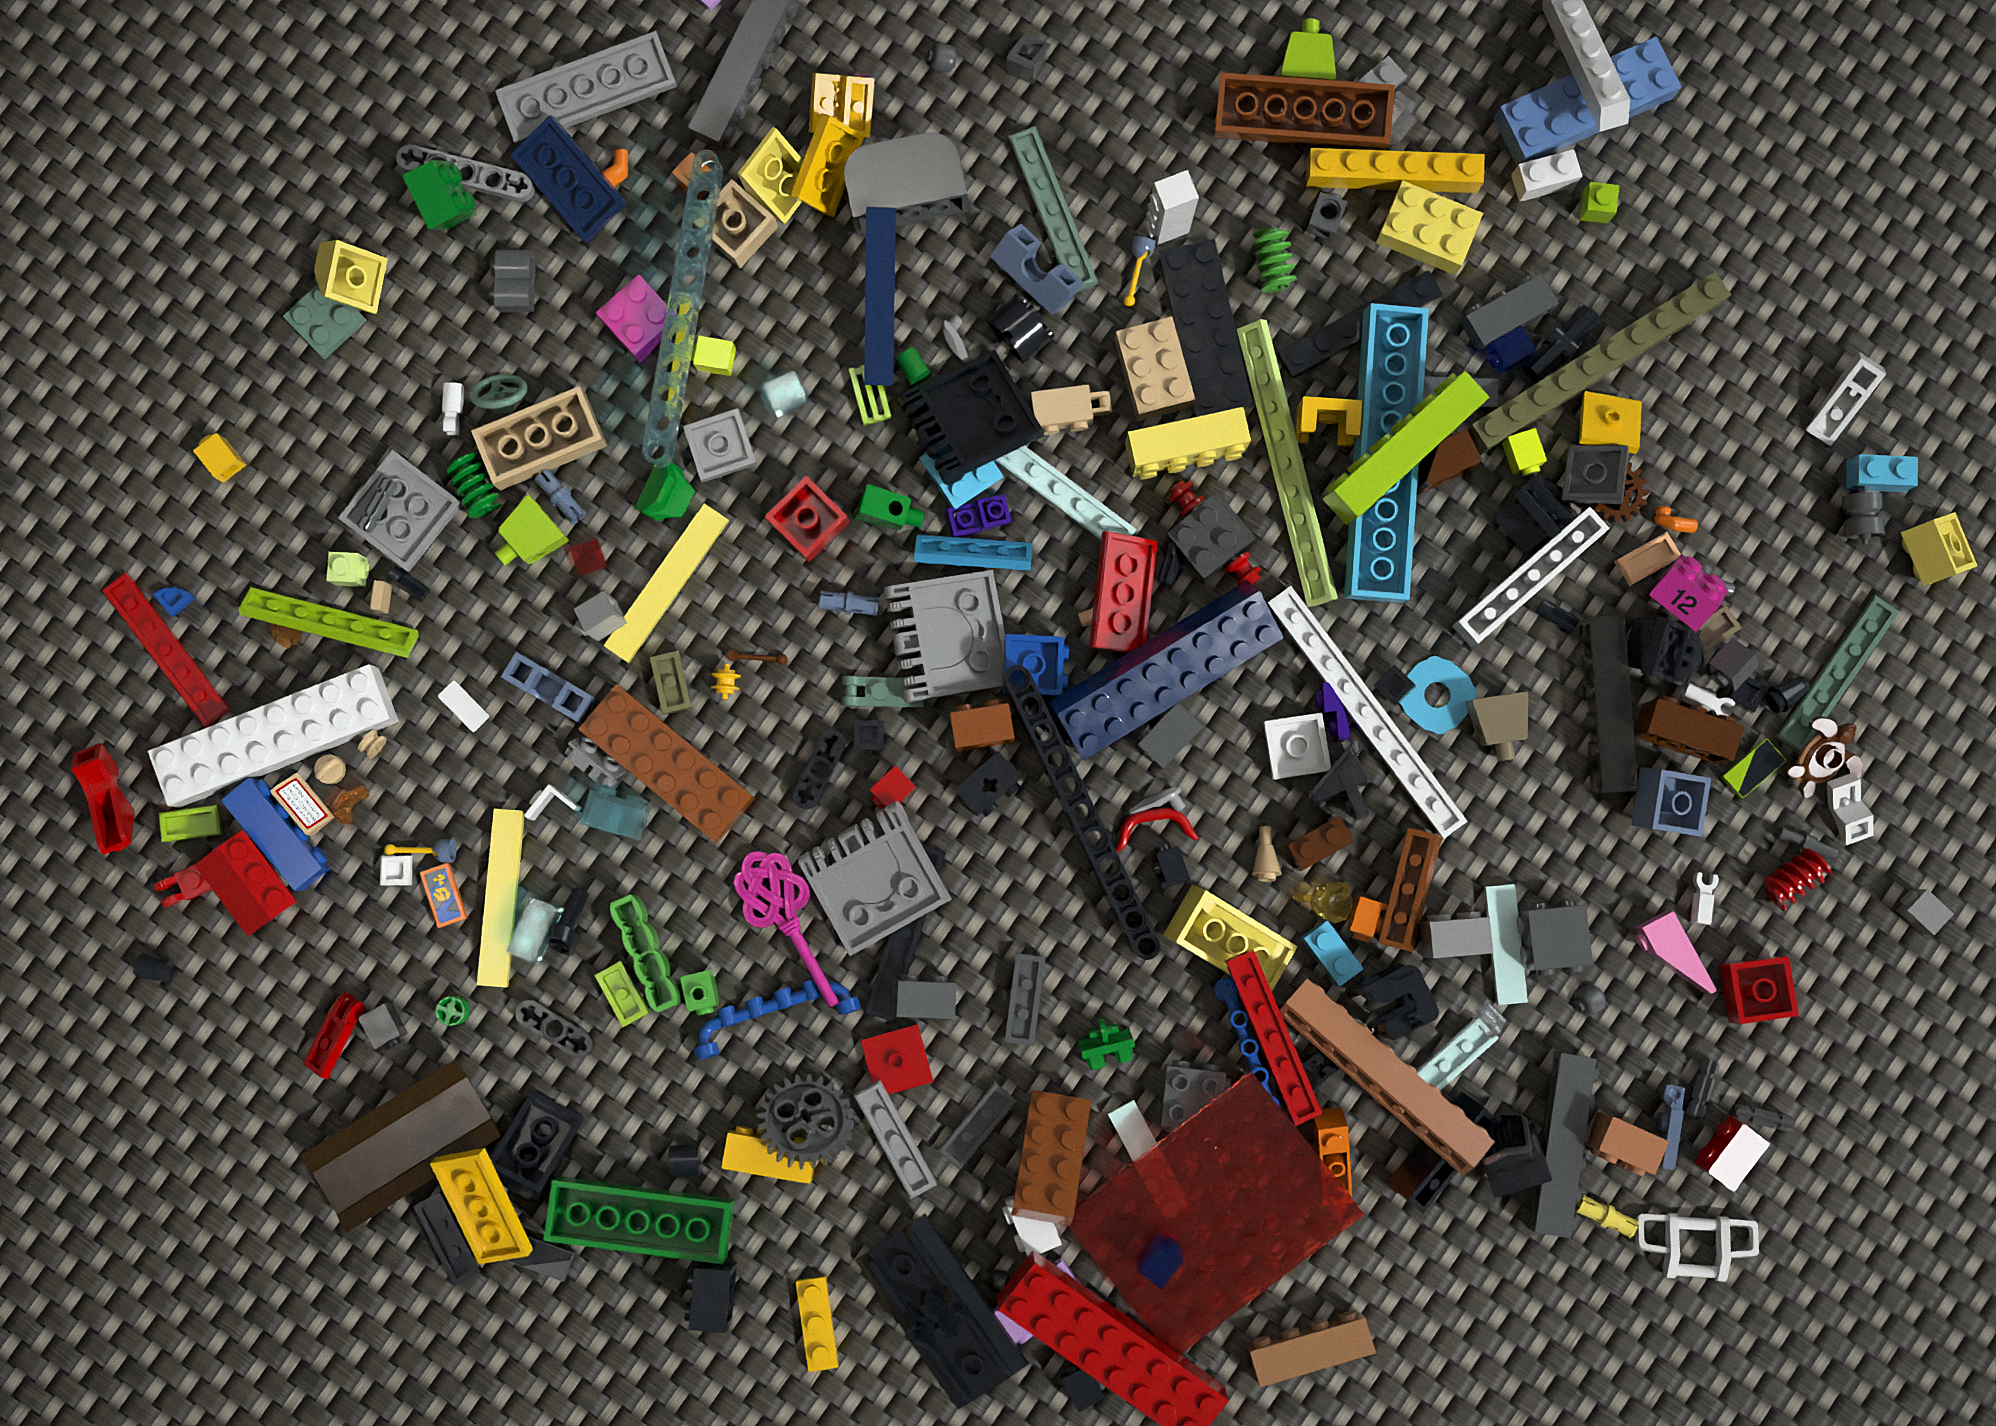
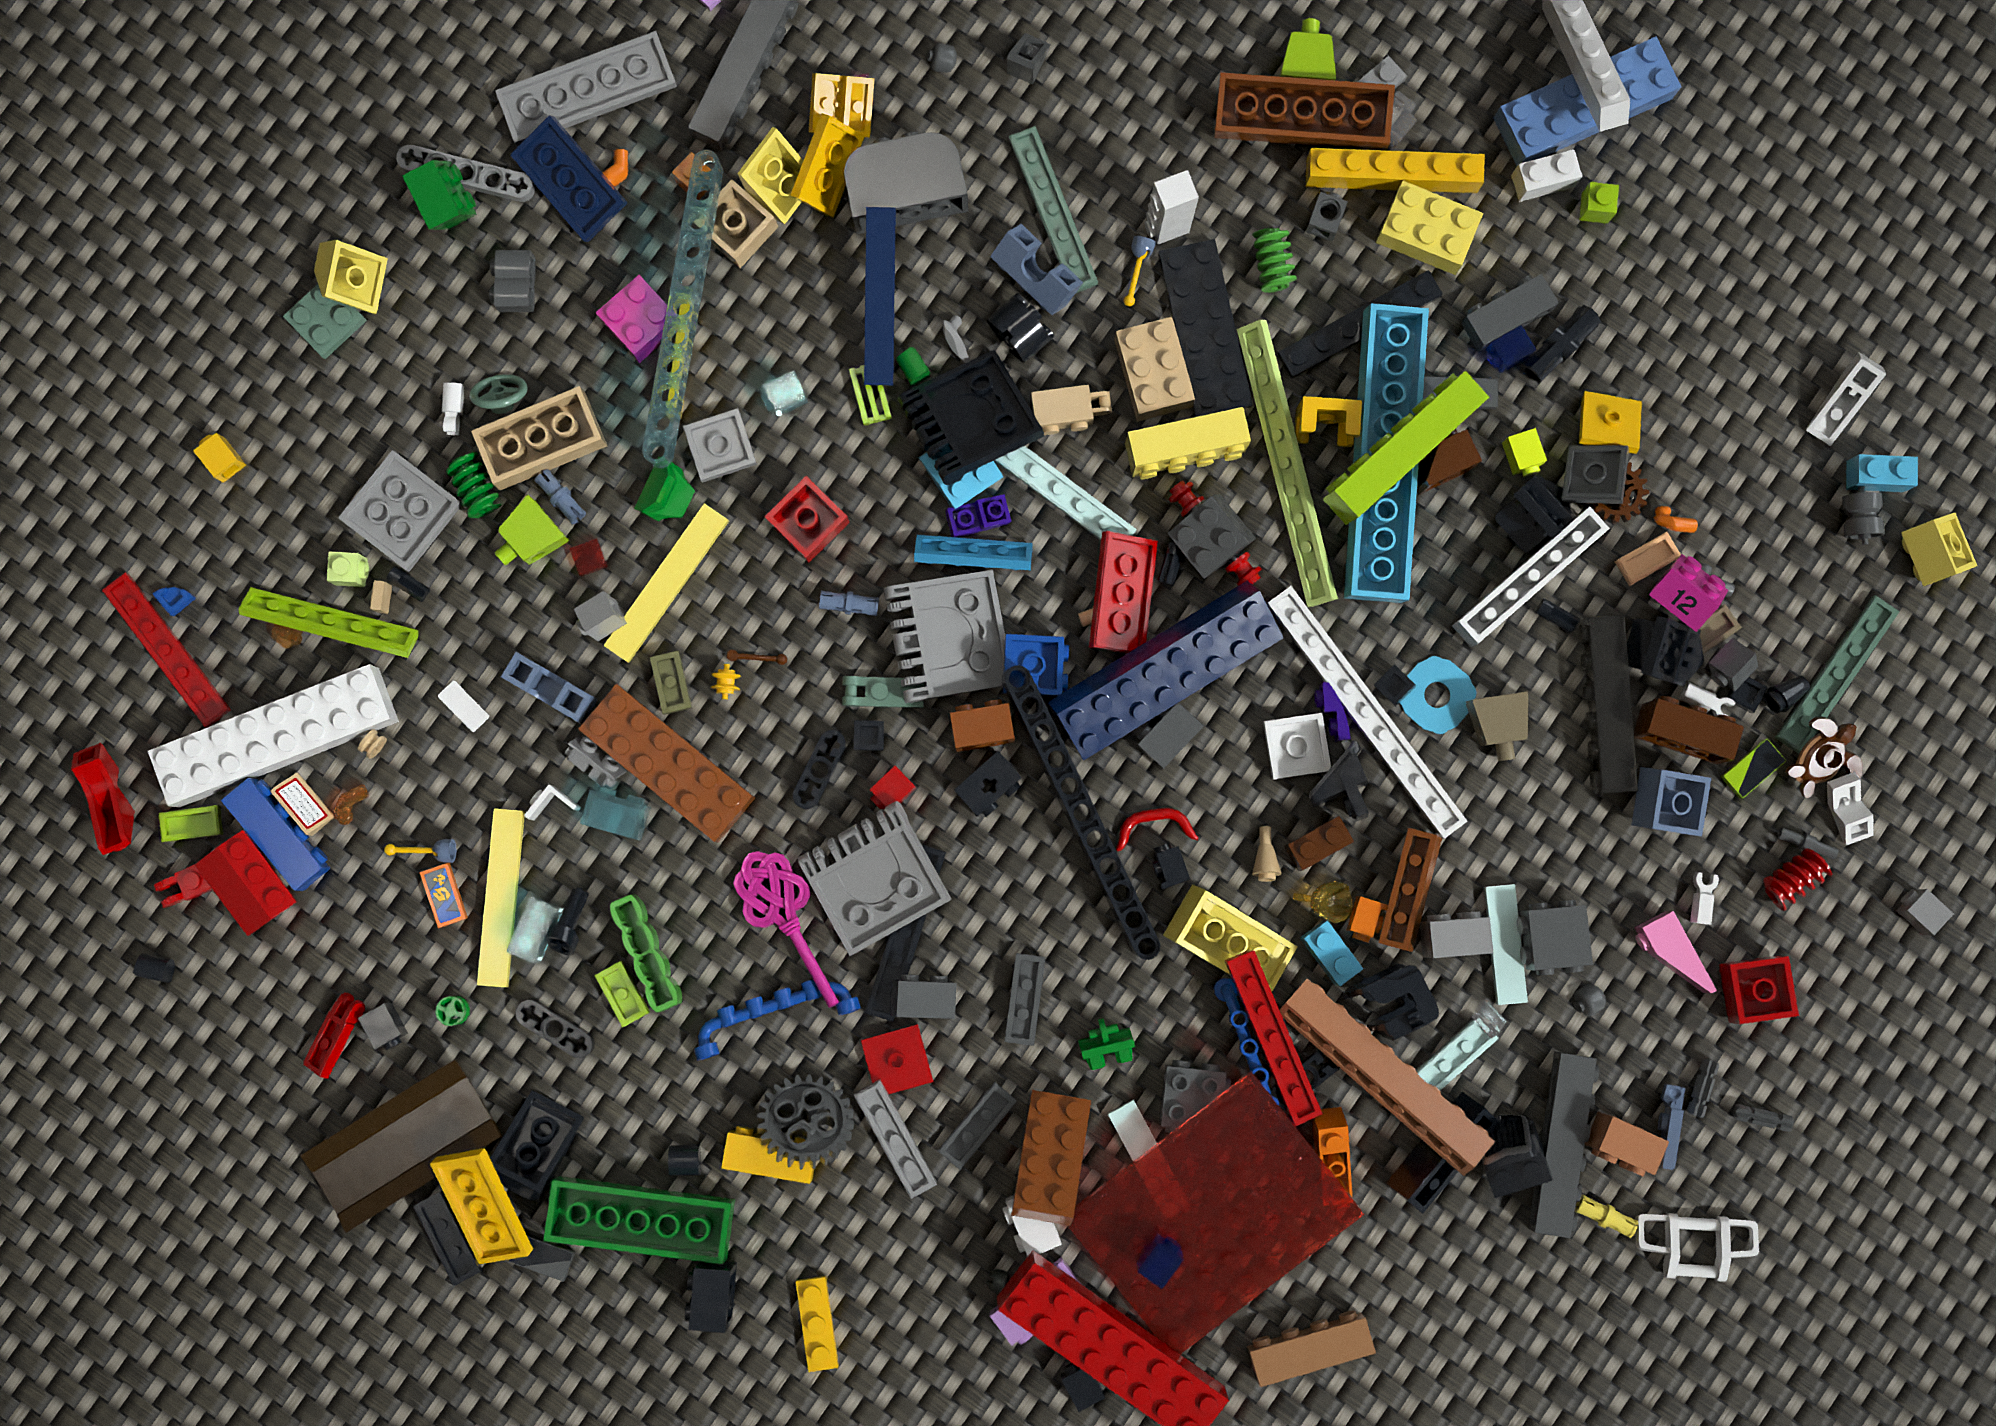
(329, 769): tan tile -> none
(377, 505): dark grey axle -> none
(396, 870): white tile -> none
(700, 992): bright green brick -> none
(713, 355): neon yellow brick -> none
(875, 505): green torso -> none
(942, 1311): black hinge -> none
(1159, 799): light grey bar -> none
(1598, 362): olive brick -> none
(1731, 1153): brick -> none

